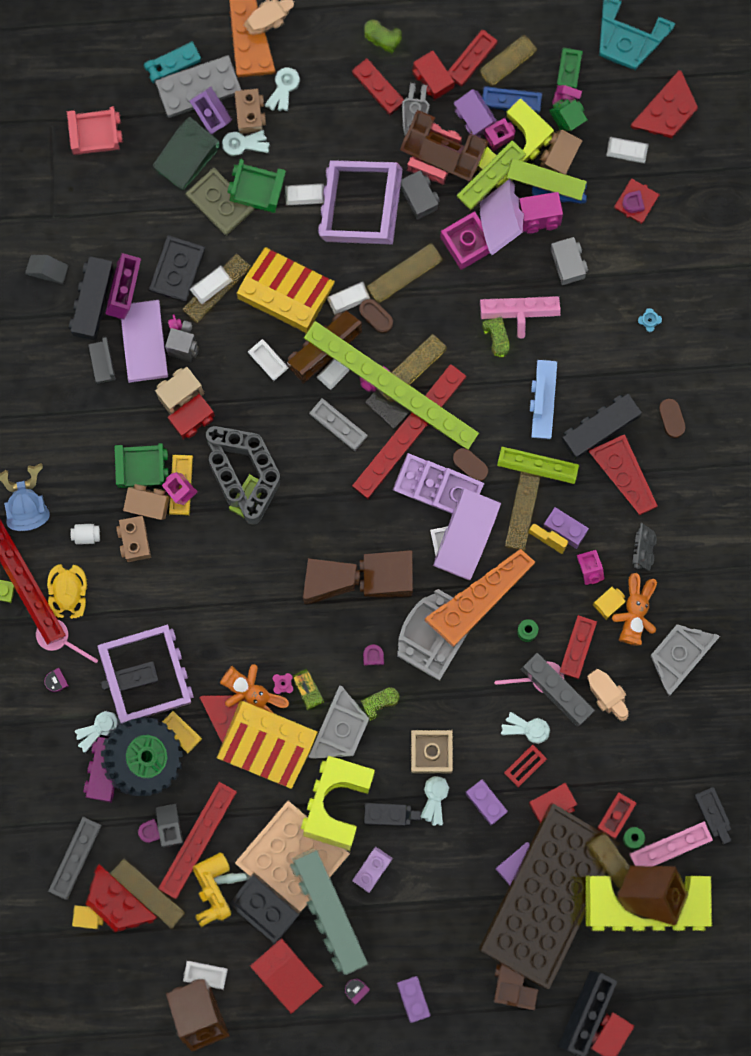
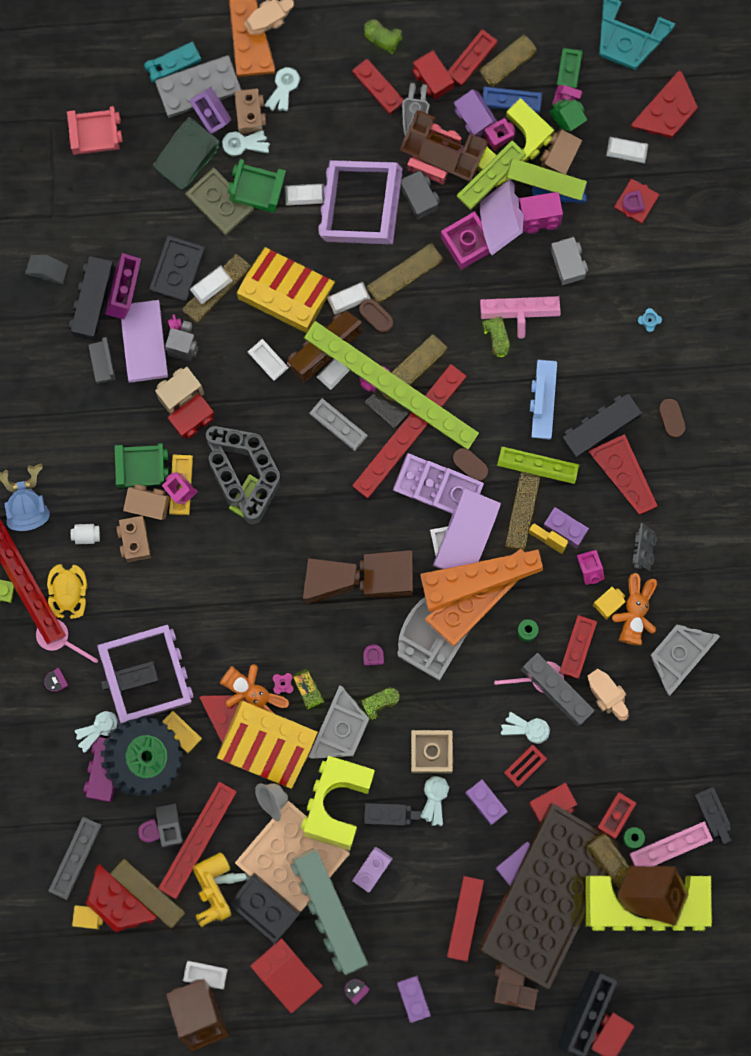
(271, 799): none -> light grey piece
(461, 582): none -> orange wing
(465, 918): none -> red tile

